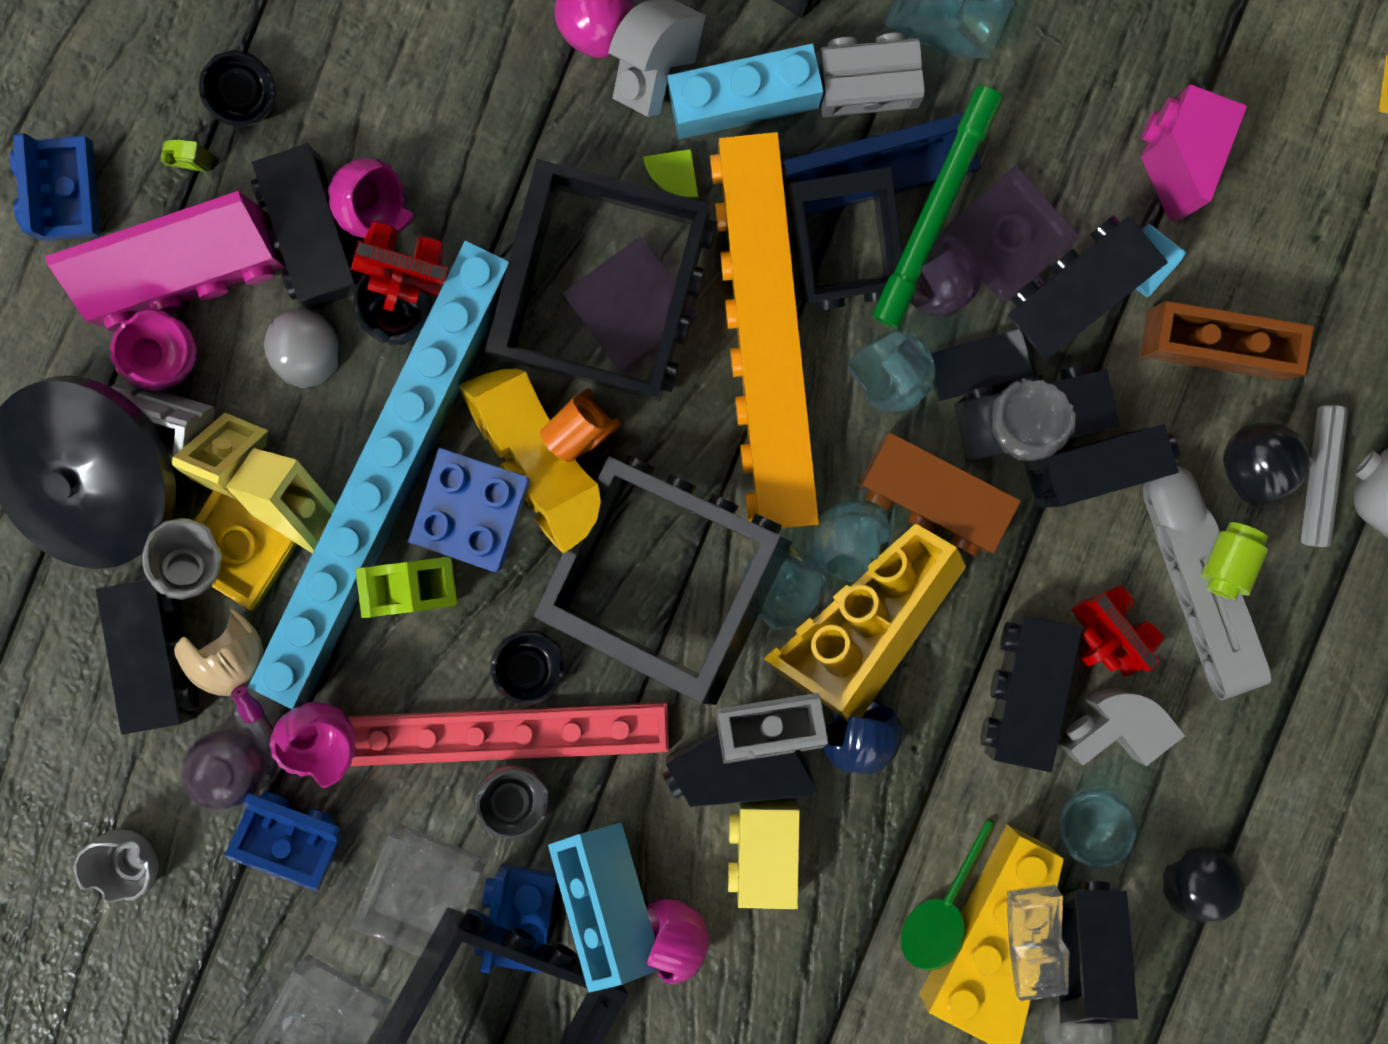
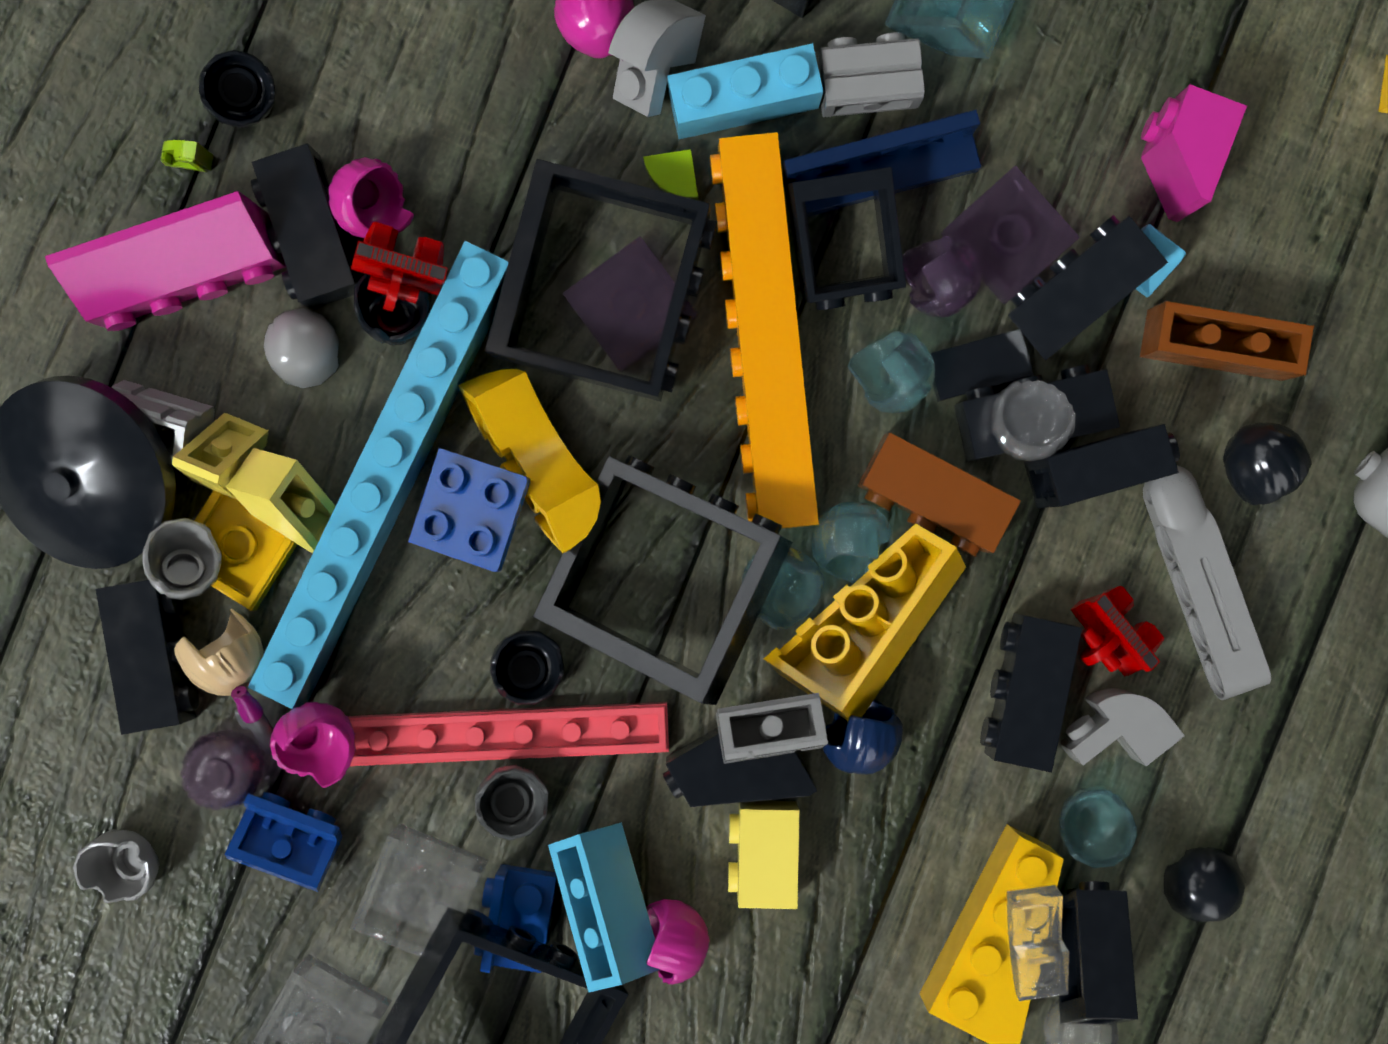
(55, 187): blue bracket -> none
(153, 350): dark pink hair -> none
(406, 587): lime brick -> none
(578, 428): orange piece -> none
(937, 927): green piece -> none
(970, 133): green piece -> none
(1235, 561): lime brick -> none
(1324, 476): light grey axle -> none

